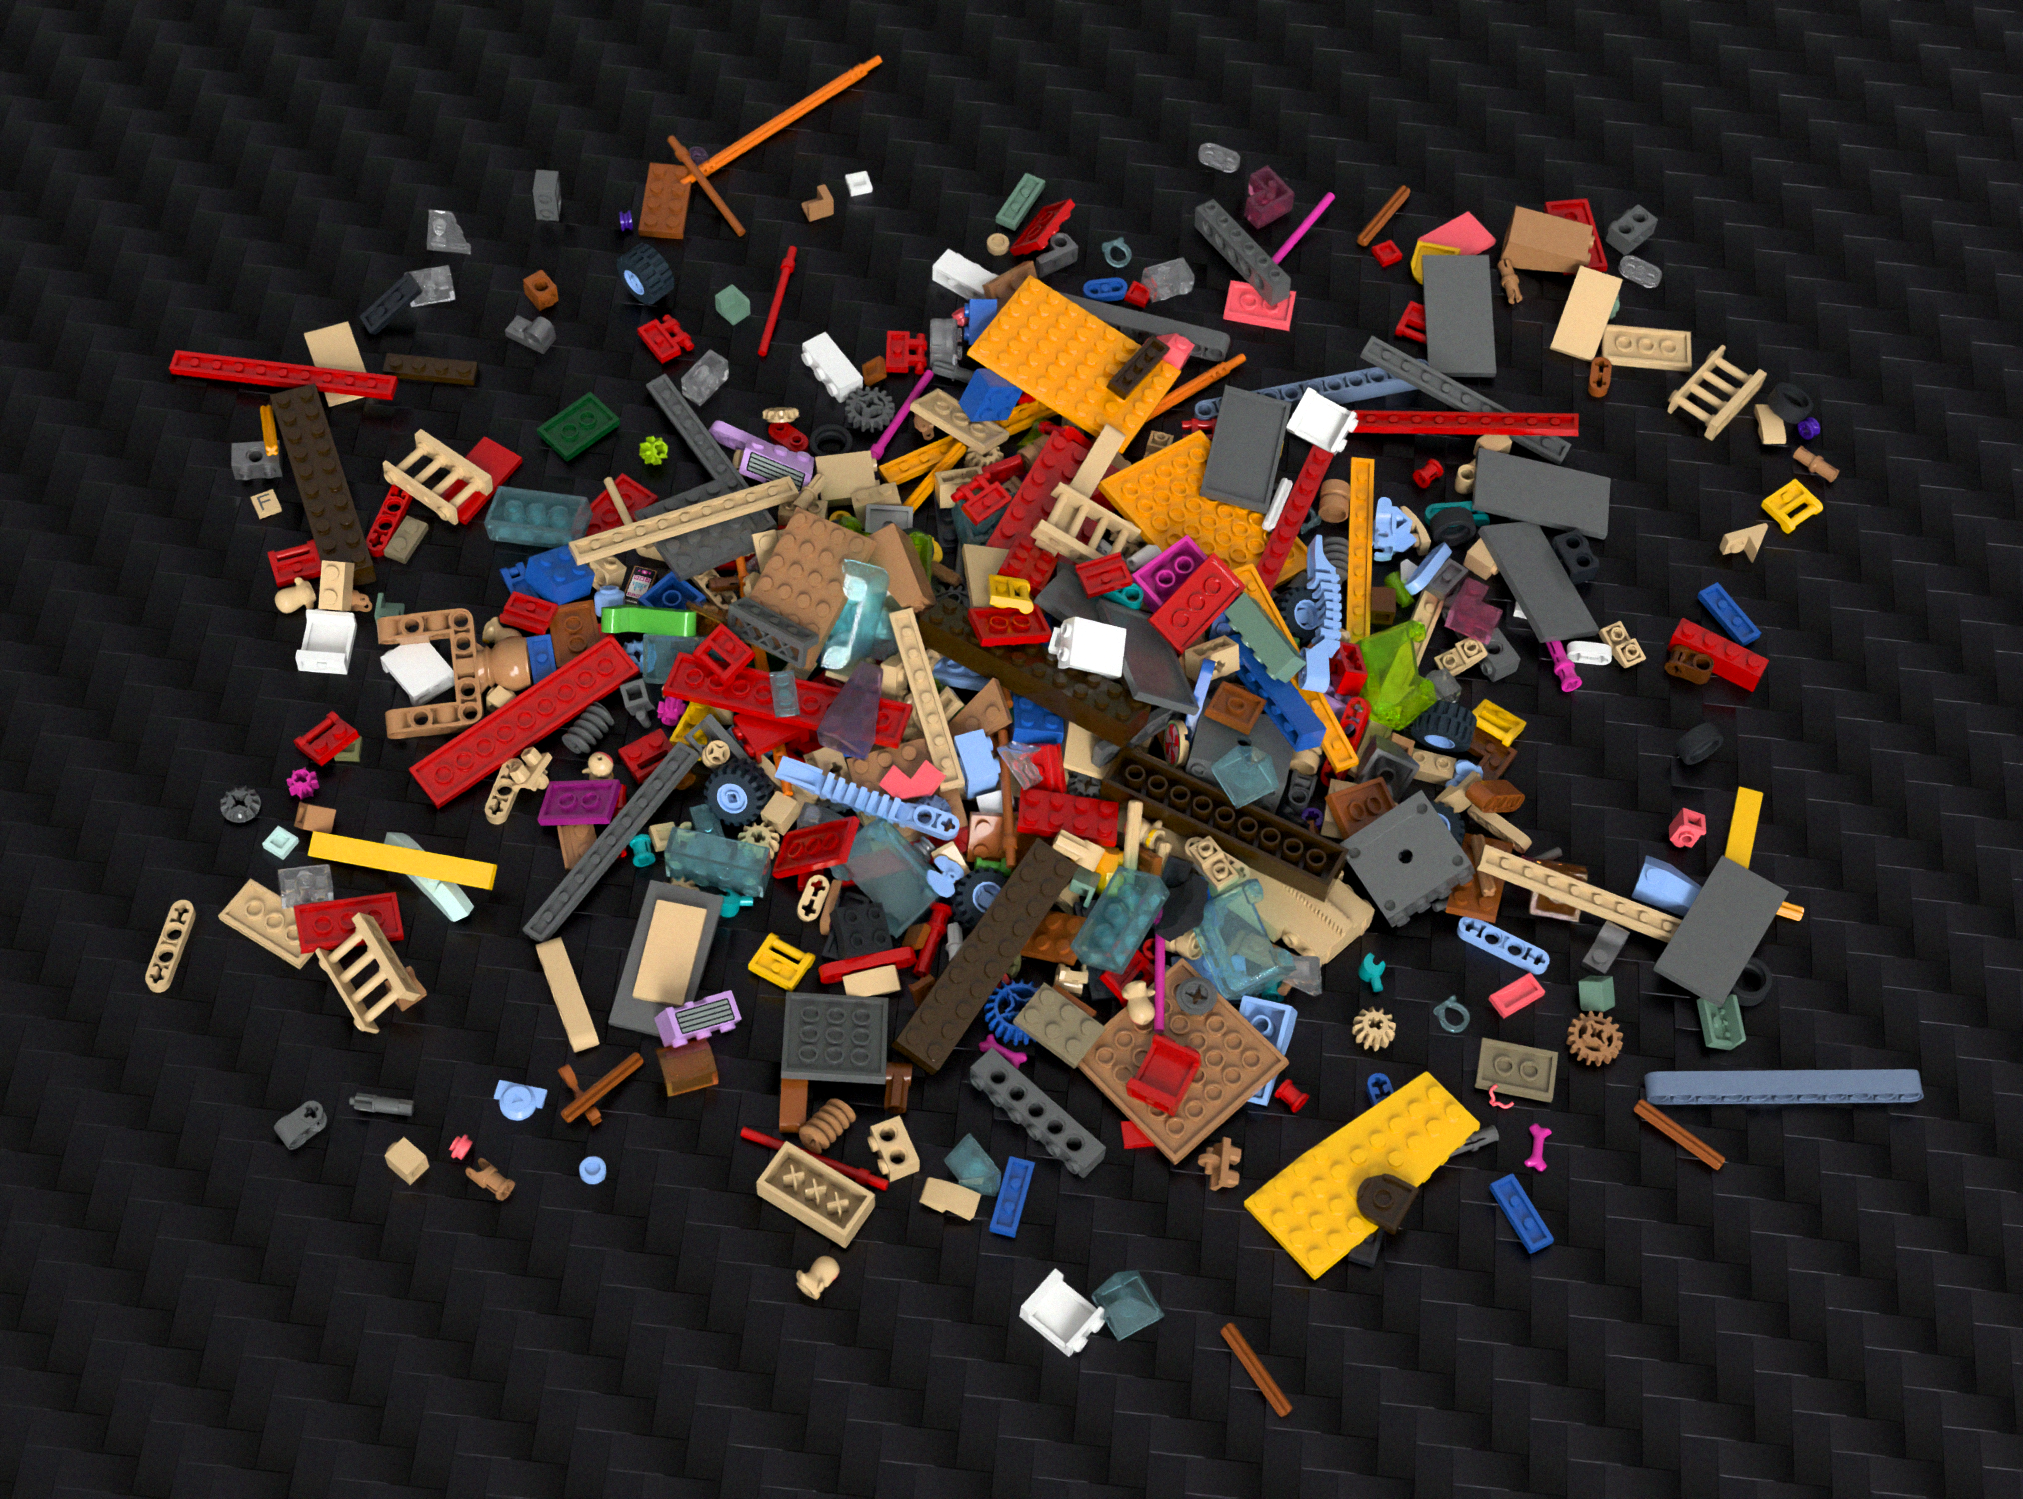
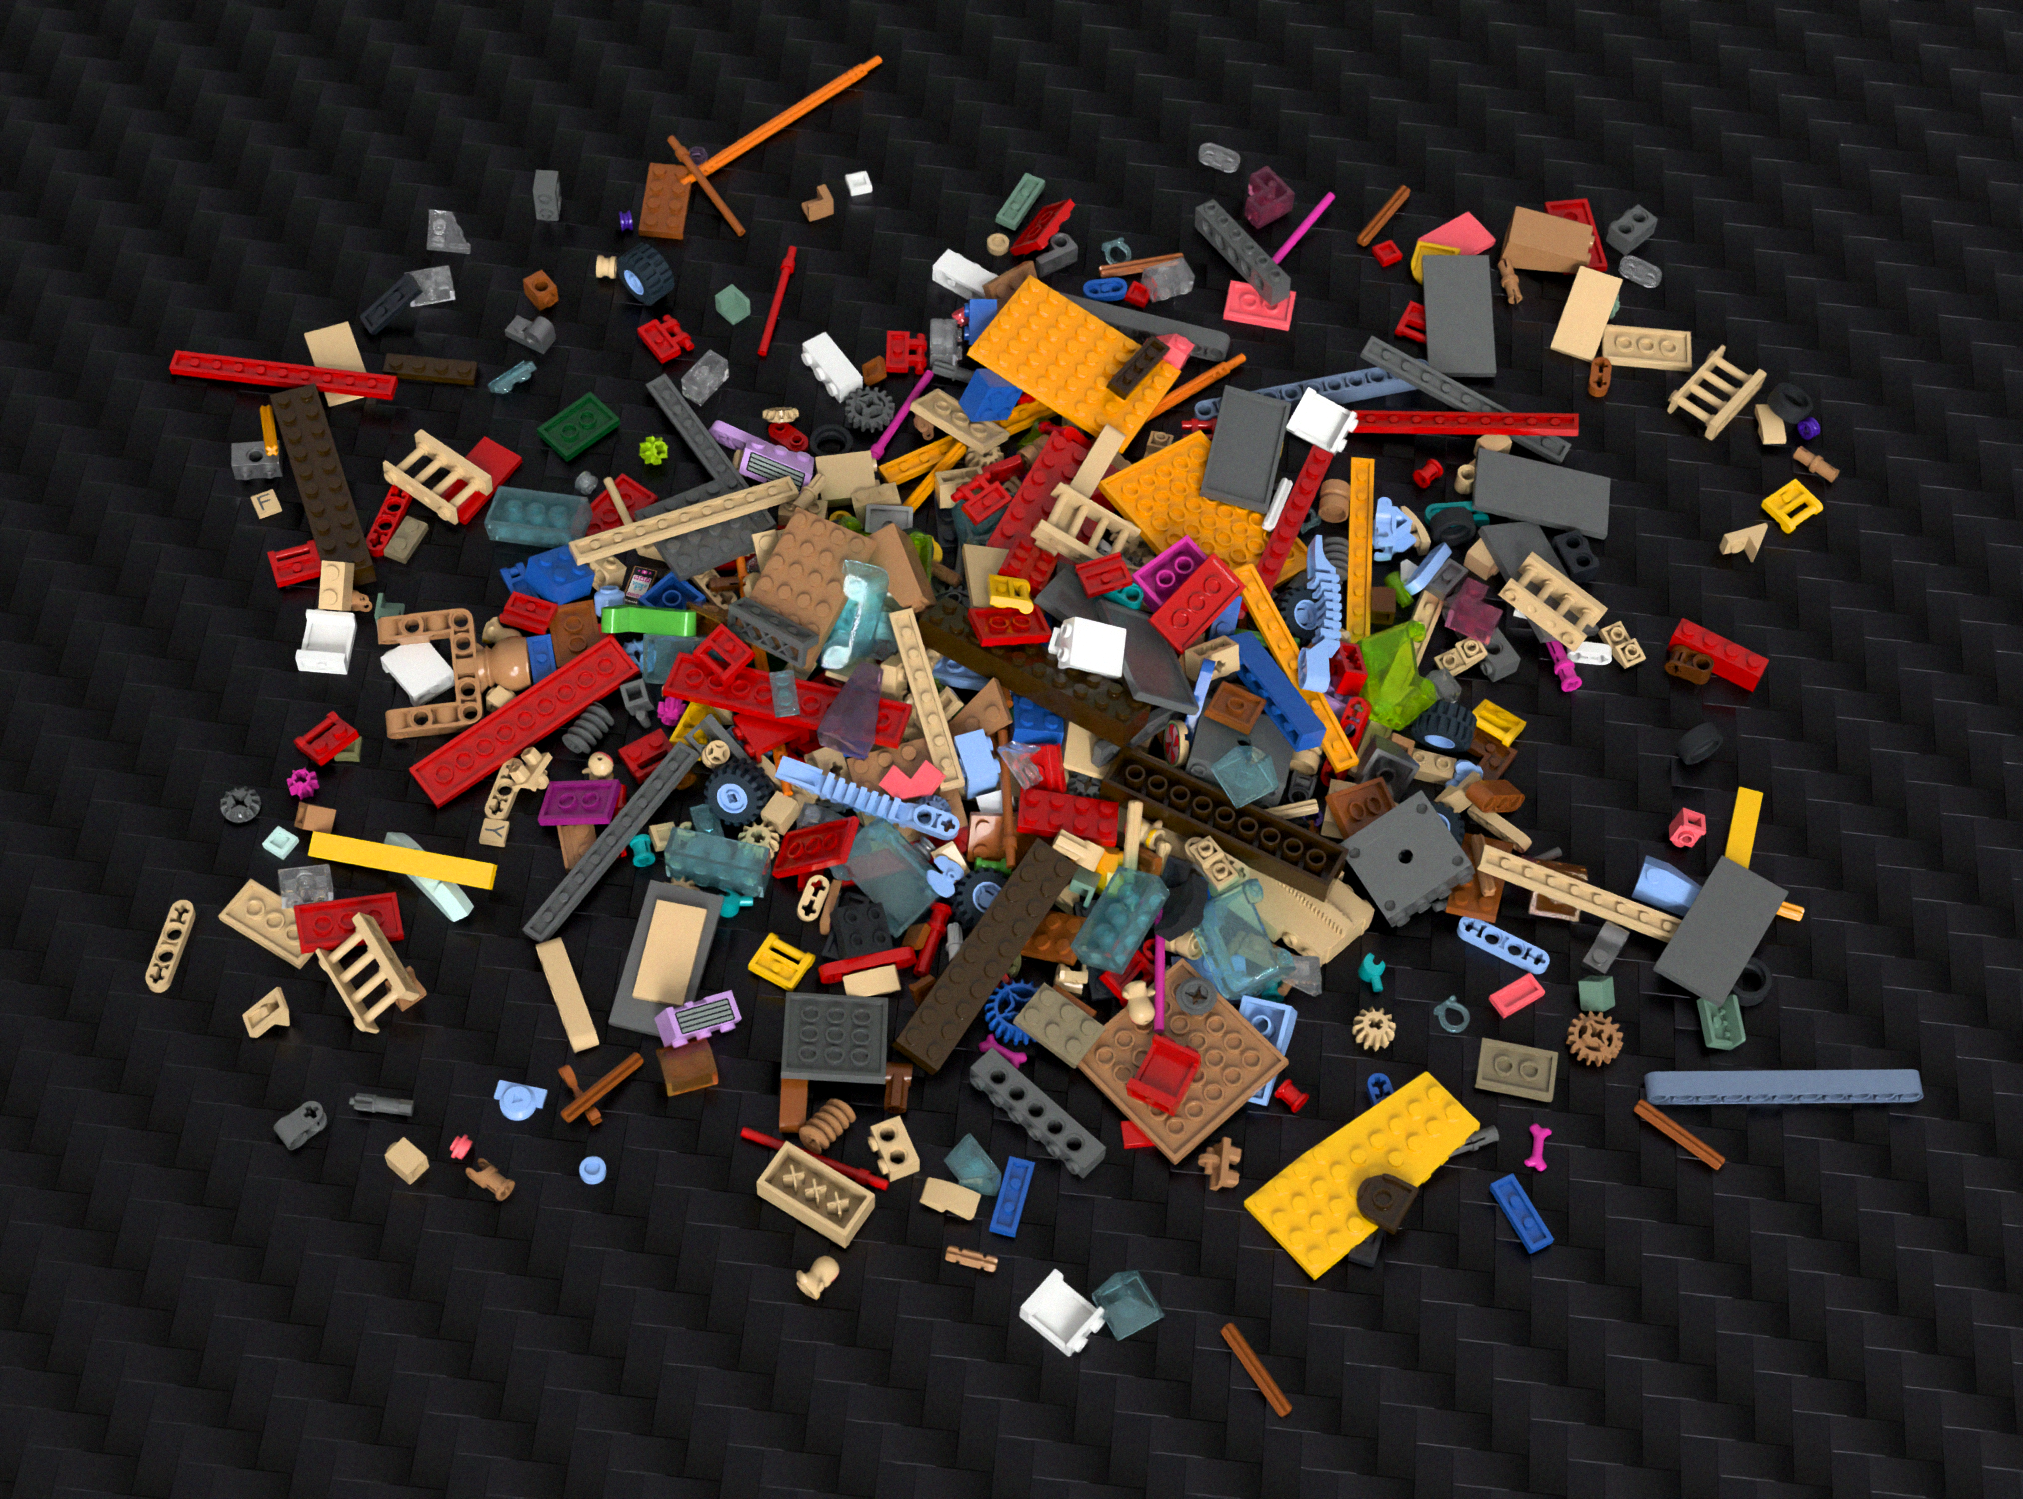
(266, 1013): none -> tan slope
(292, 598): tan animal -> none
(494, 832): none -> tan tile
(518, 373): none -> clear light blue plate
(586, 482): none -> clear bush
(606, 266): none -> tan wheel
(971, 1258): none -> medium nougat axle
(1134, 266): none -> dark orange axle
(1143, 557): white cone -> none
(1265, 638): sand green brick -> none
(1295, 809): none -> tan axle
(1498, 1103): coral piece -> none
(1561, 589): none -> tan fence
(1729, 614): blue plate -> none

